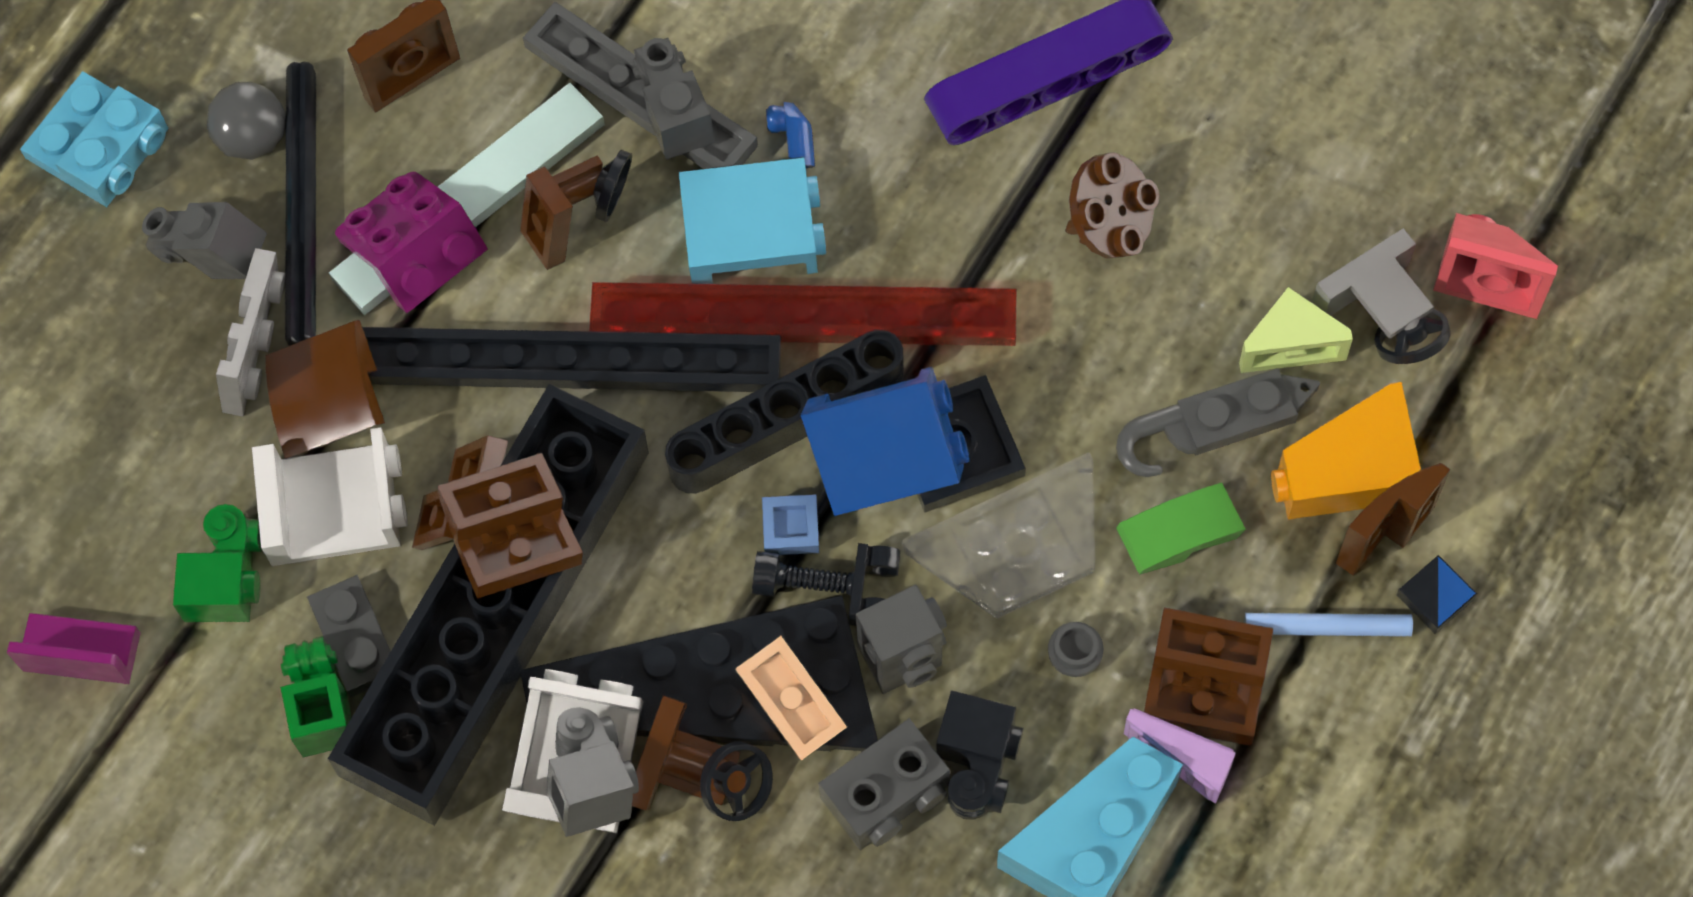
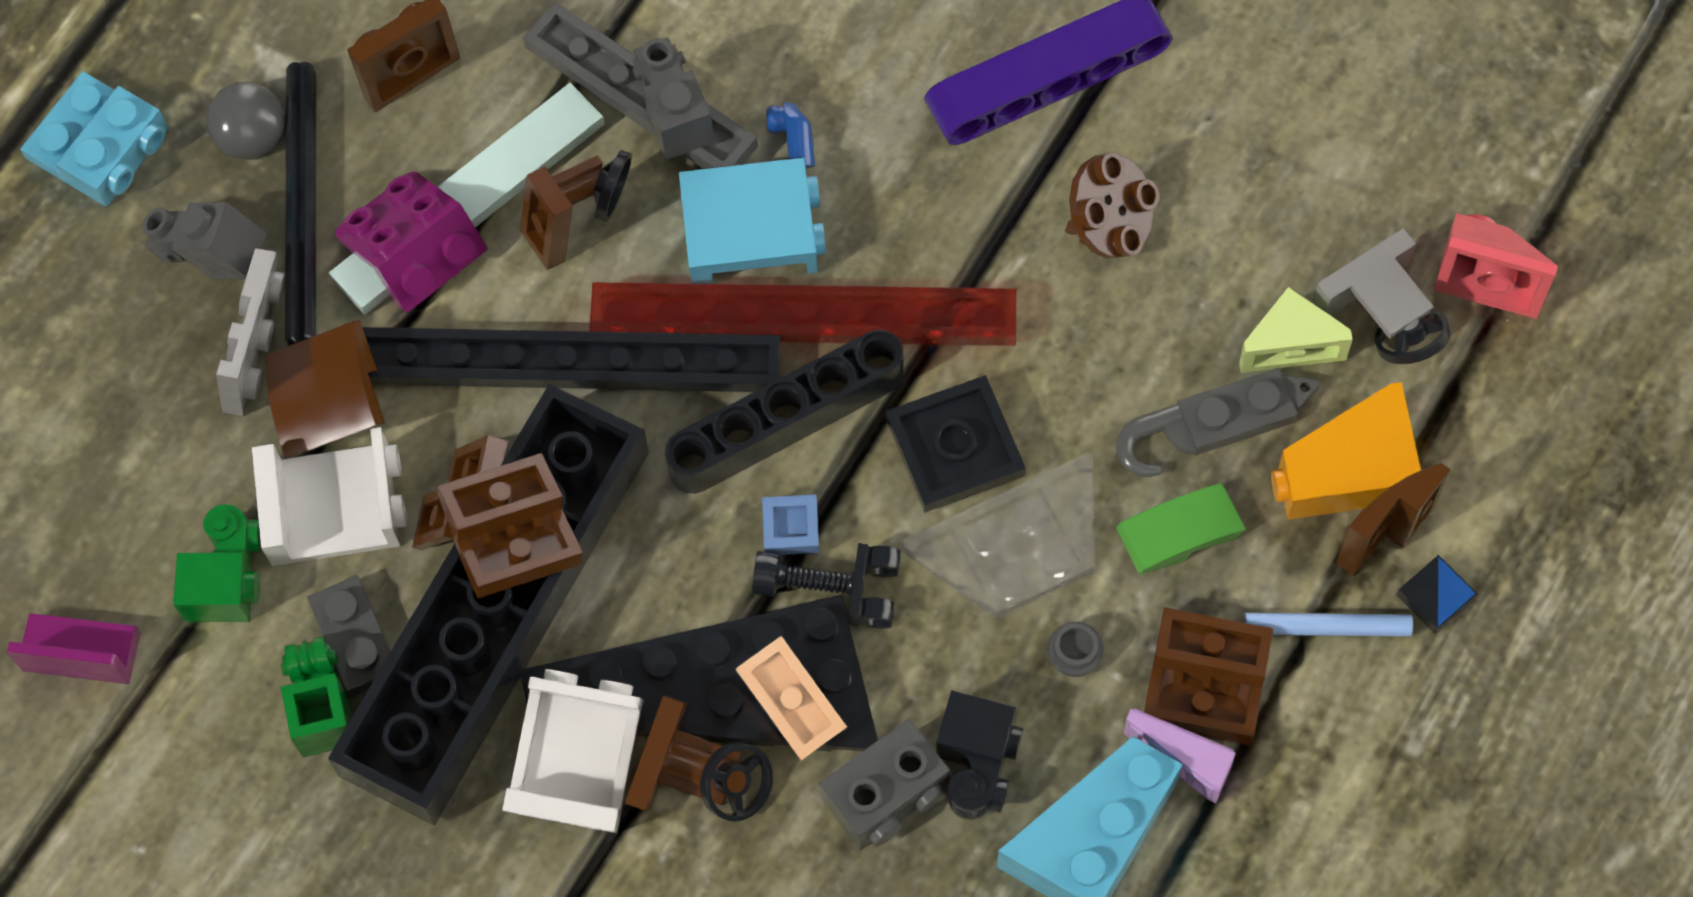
(588, 777): brick -> none
(885, 442): blue panel -> none
(902, 639): dark grey brick -> none

